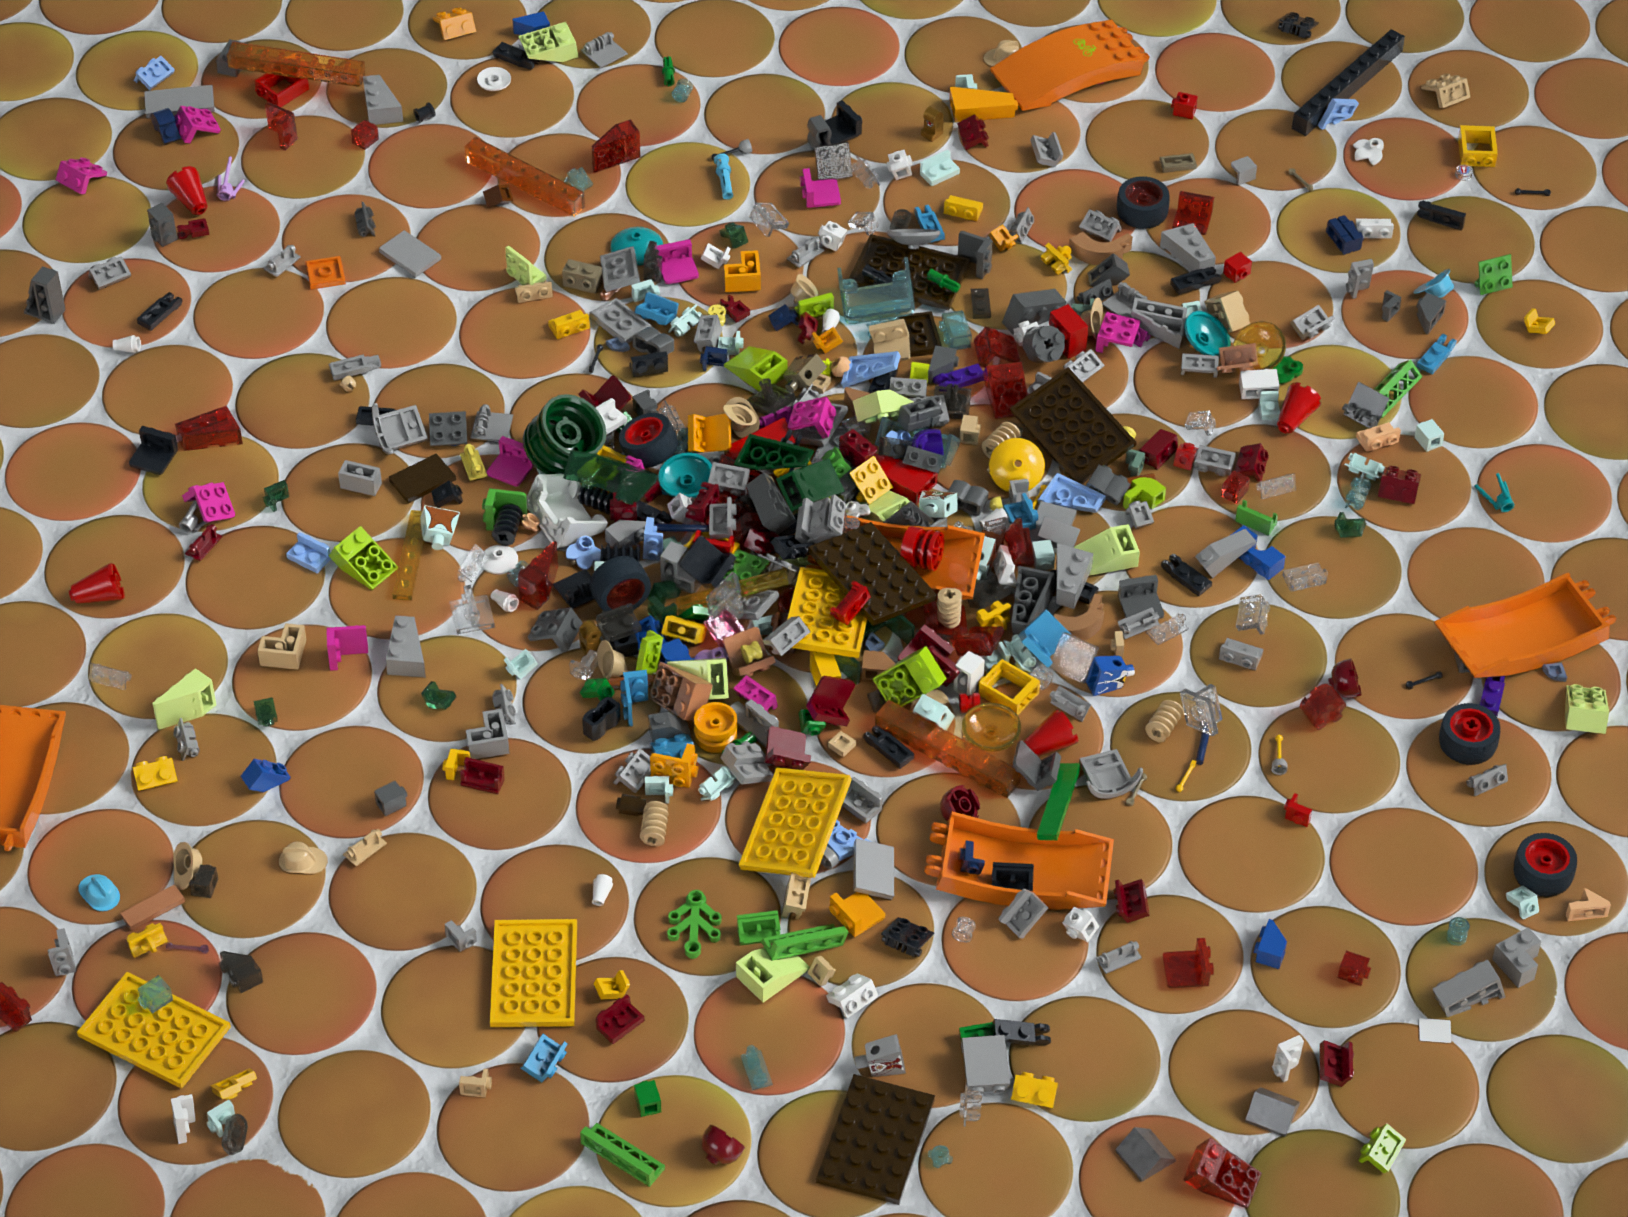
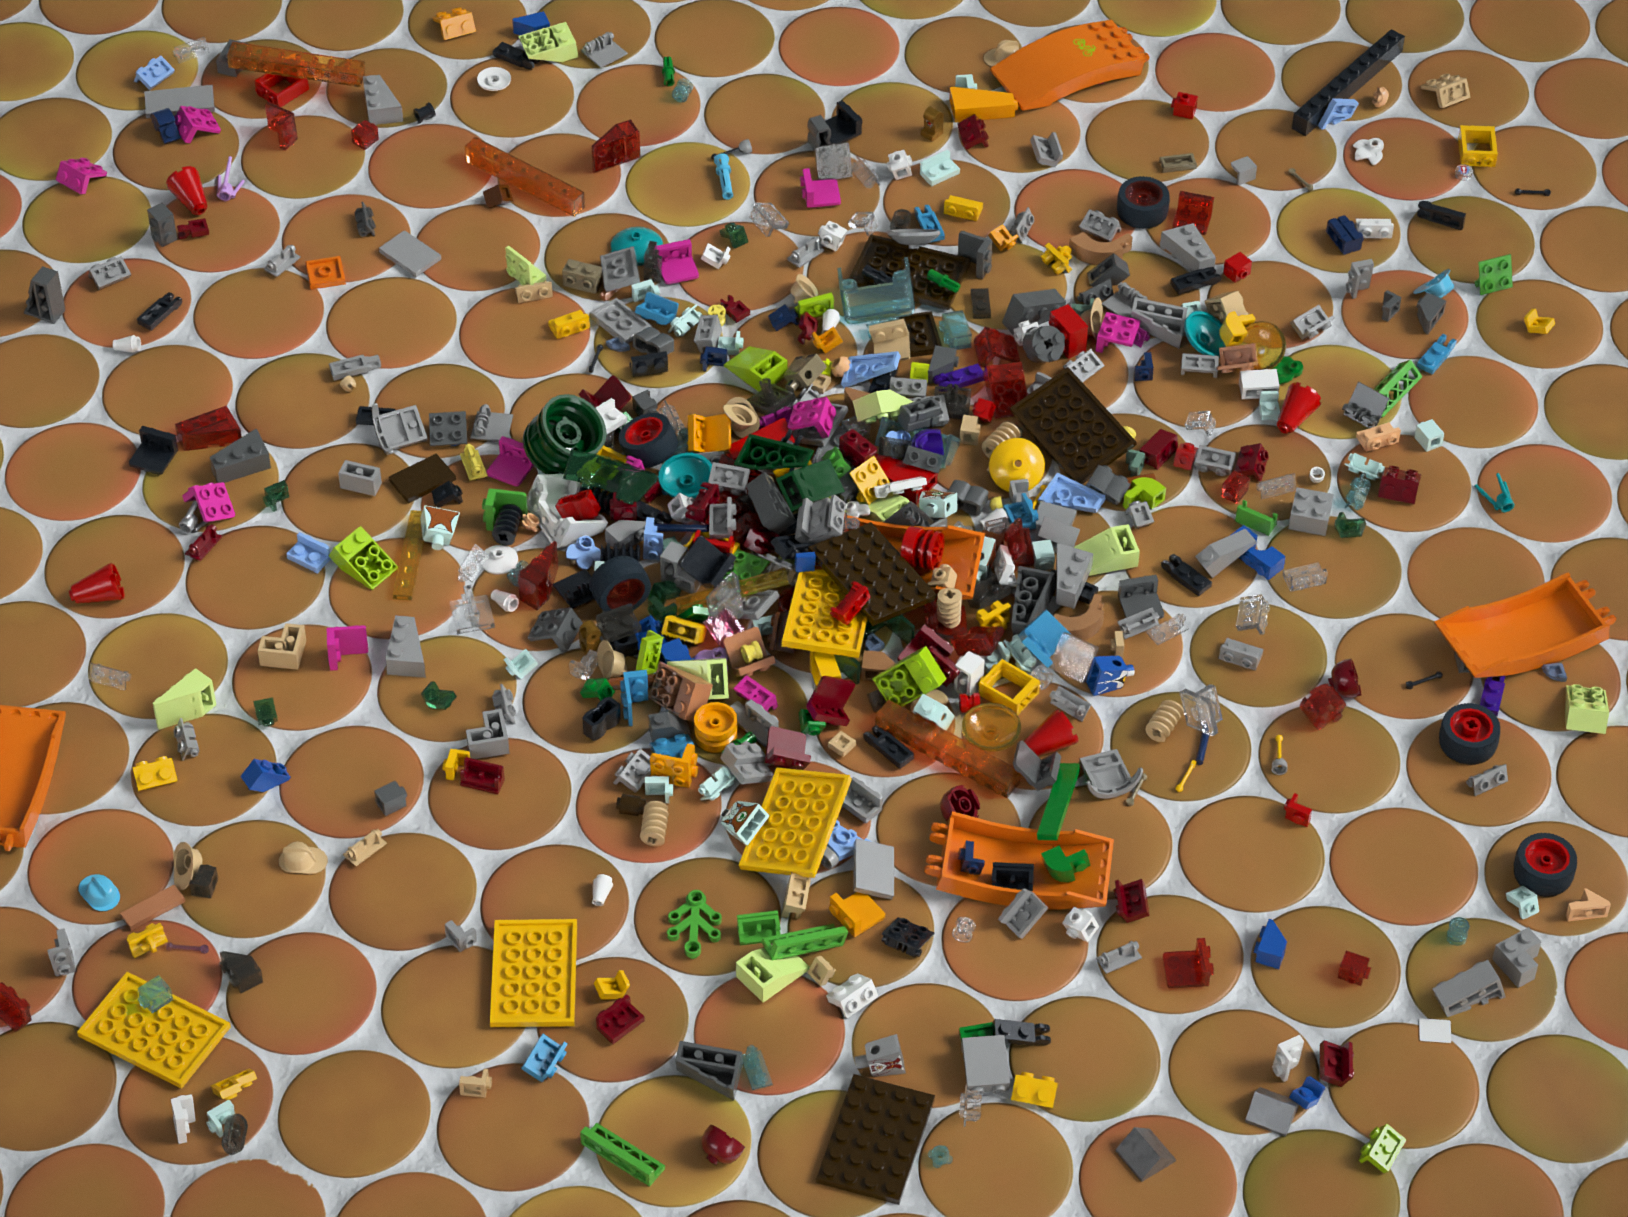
(191, 50): none -> clear hinge
(240, 458): none -> dark grey wedge
(578, 179): clear light blue bracket -> none
(579, 506): none -> red brick
(647, 1098): green brick -> none
(711, 1066): none -> dark grey wedge
(744, 275): light orange brick -> none
(744, 820): none -> light aqua torso
(787, 635): light grey hinge -> none
(805, 562): none -> blue tile
(898, 487): none -> white hinge
(943, 576): none -> tan brick
(984, 410): none -> red brick
(1062, 867): none -> green brick
(1145, 370): none -> dark blue bracket
(1222, 1174): clear red slope -> none
(1233, 328): none -> yellow brick
(1303, 24): black hinge -> none
(1308, 1094): none -> blue bracket
(1311, 511): none -> light grey brick
(1316, 472): none -> white hinge
(1380, 96): none -> light nougat plate

